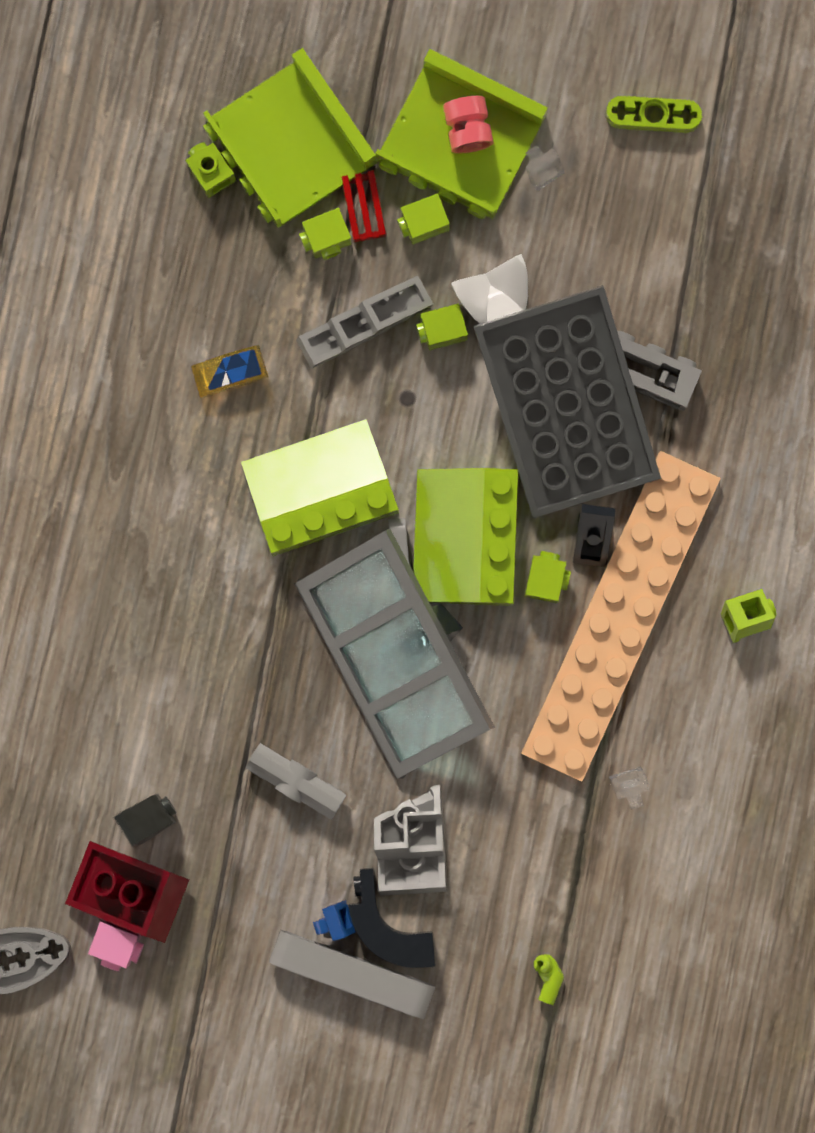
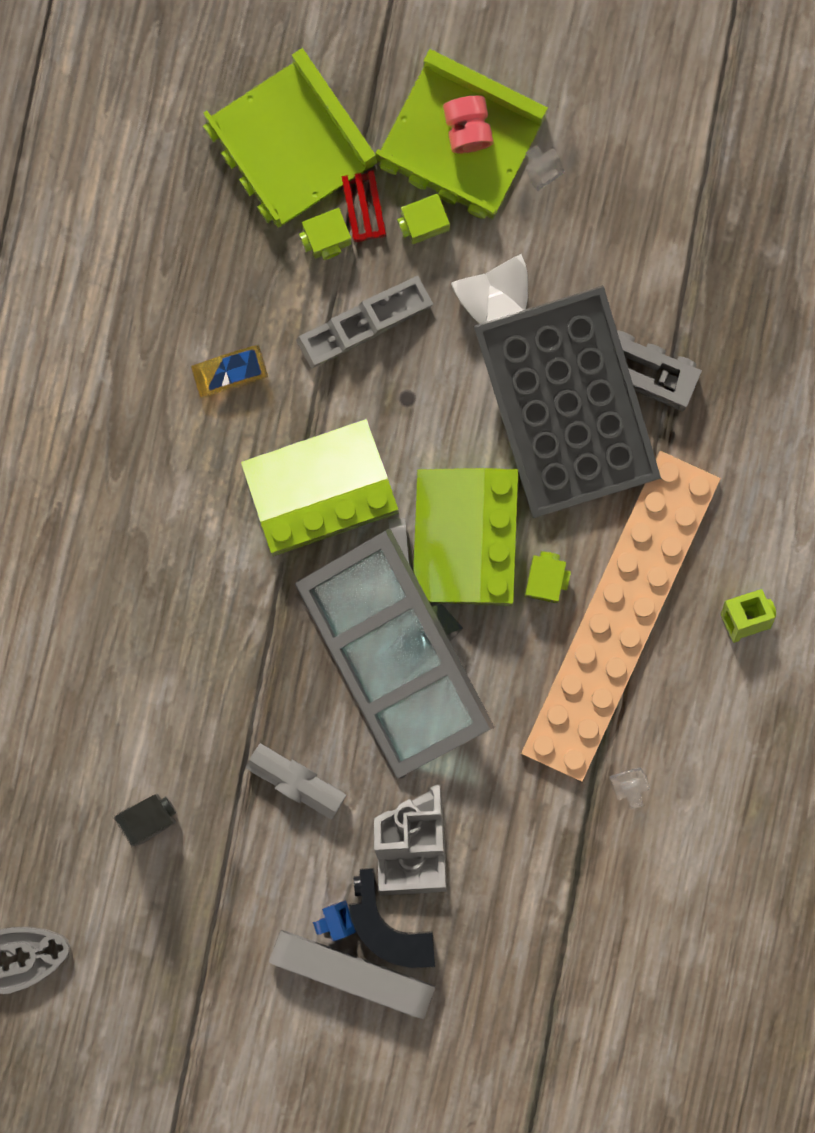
(115, 946): bright pink brick -> none
(127, 892): dark red slope -> none
(210, 180): lime brick -> none
(442, 327): lime brick -> none
(551, 976): lime arm -> none
(593, 535): black slope -> none
(663, 103): lime beam -> none

